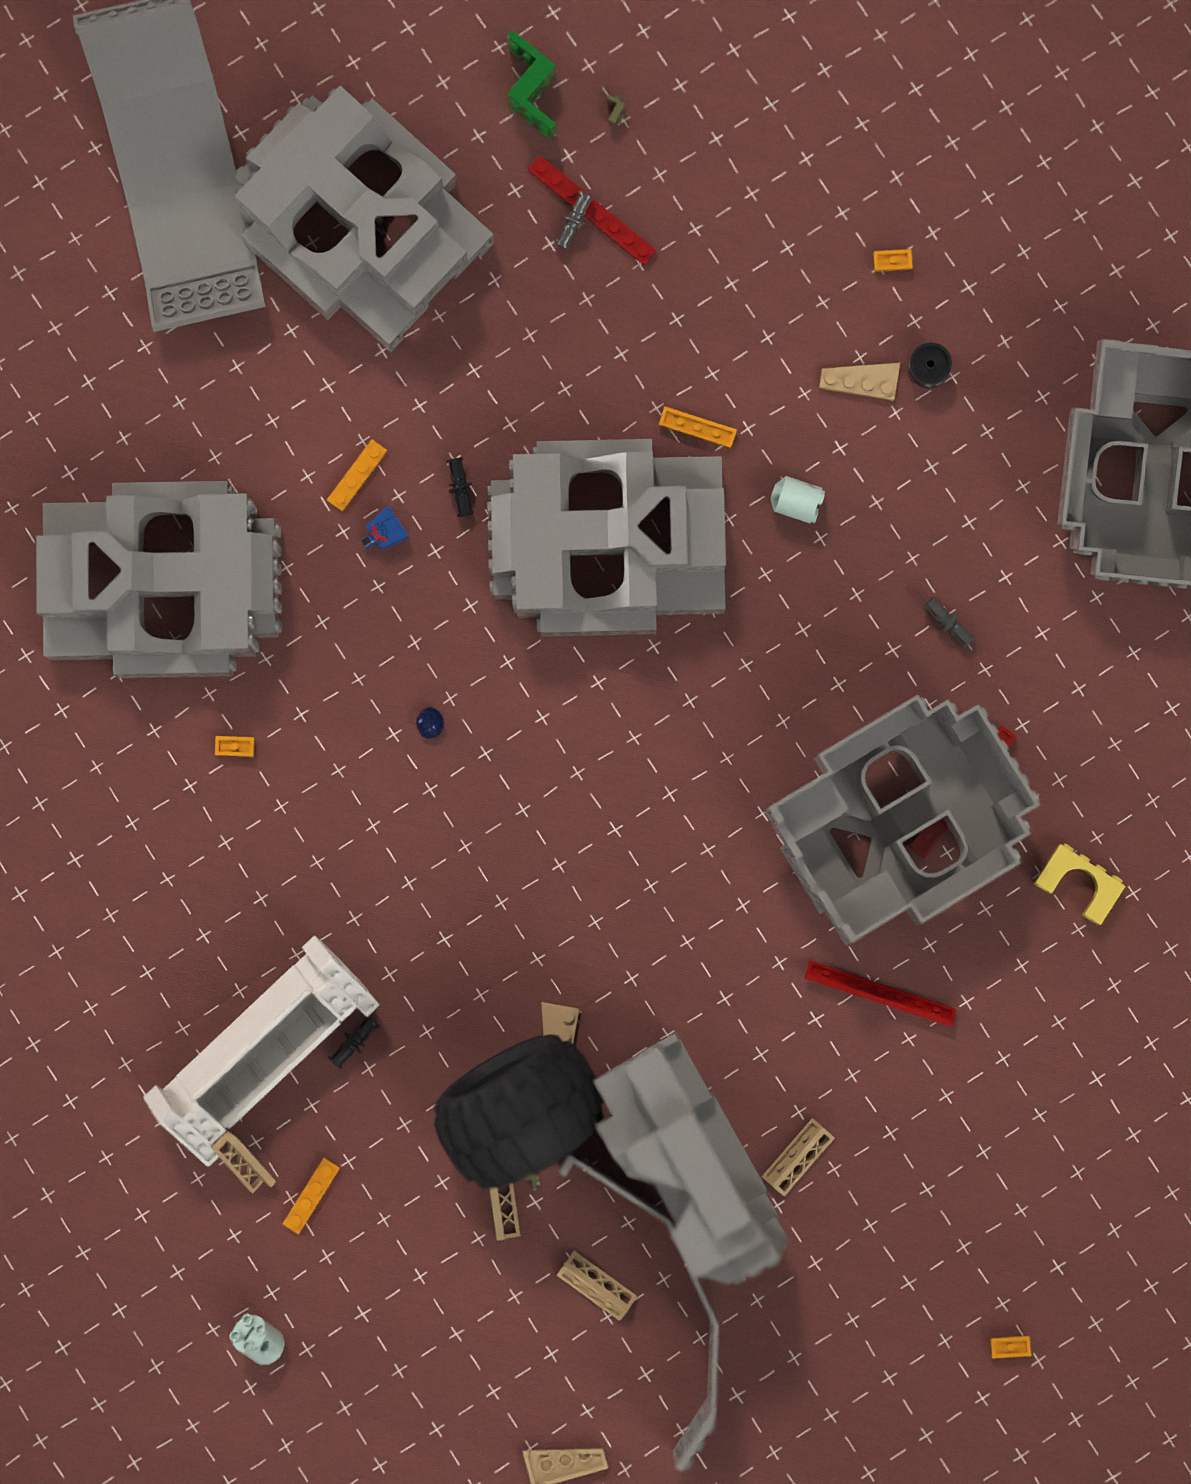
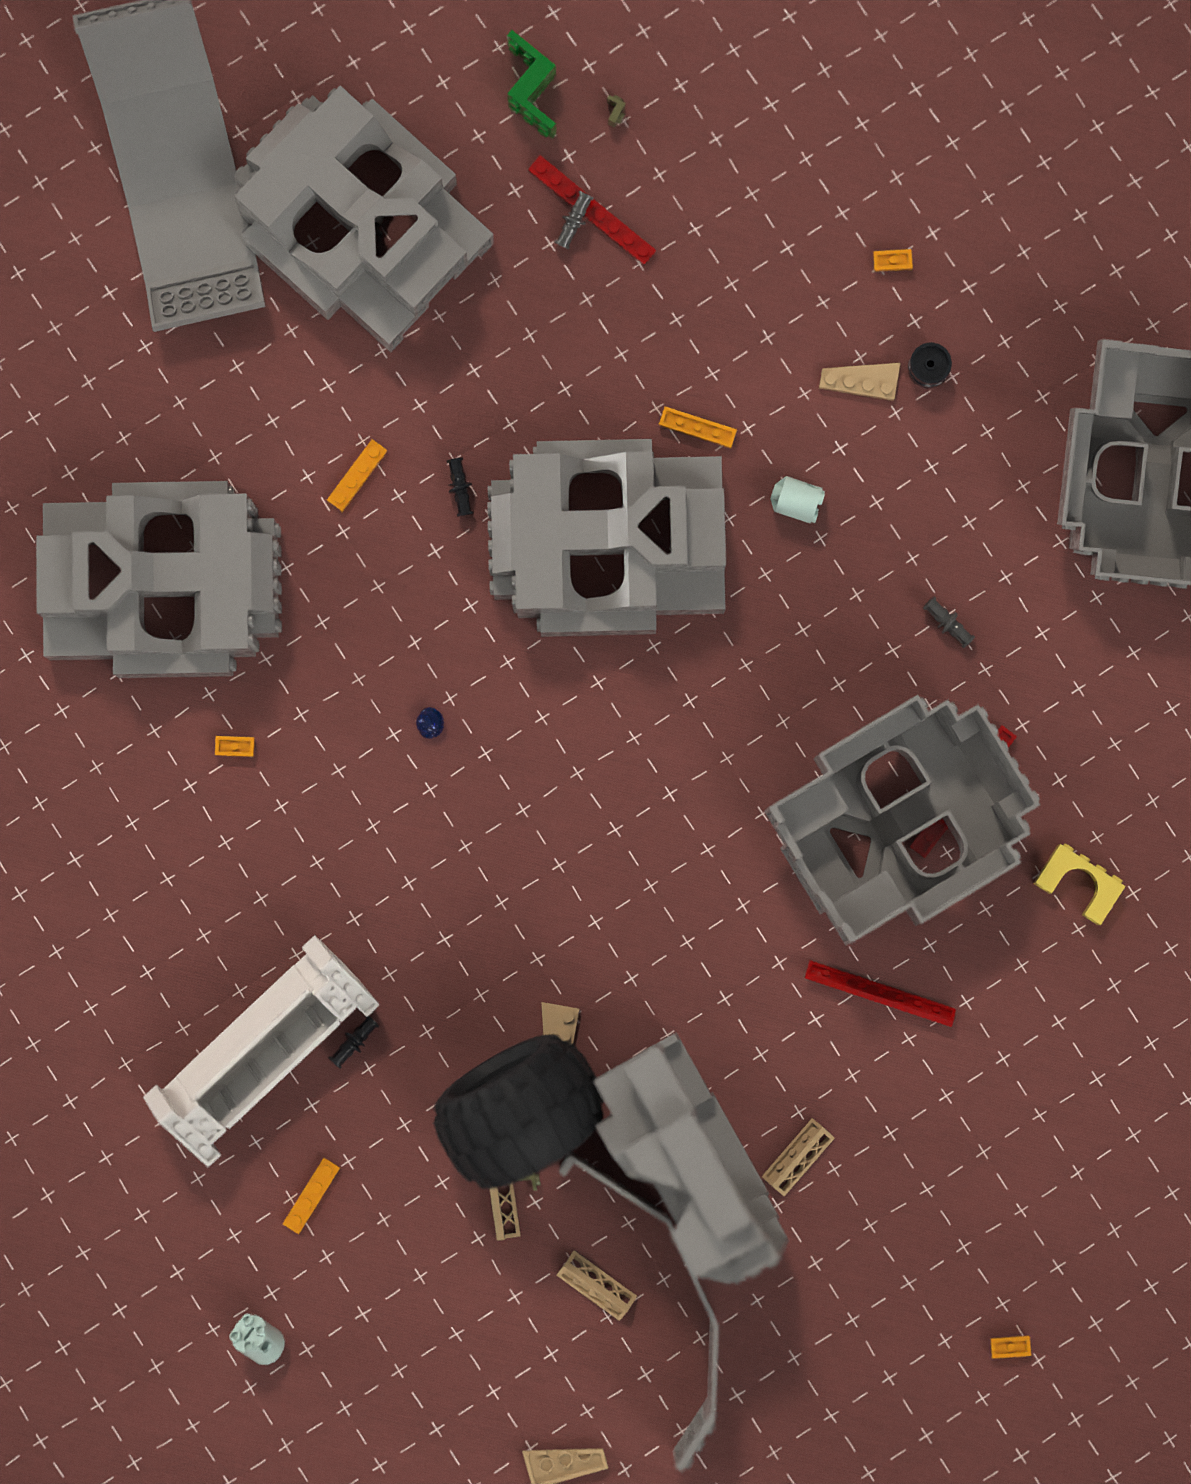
(248, 1159): tan fence -> none
(385, 530): blue torso -> none

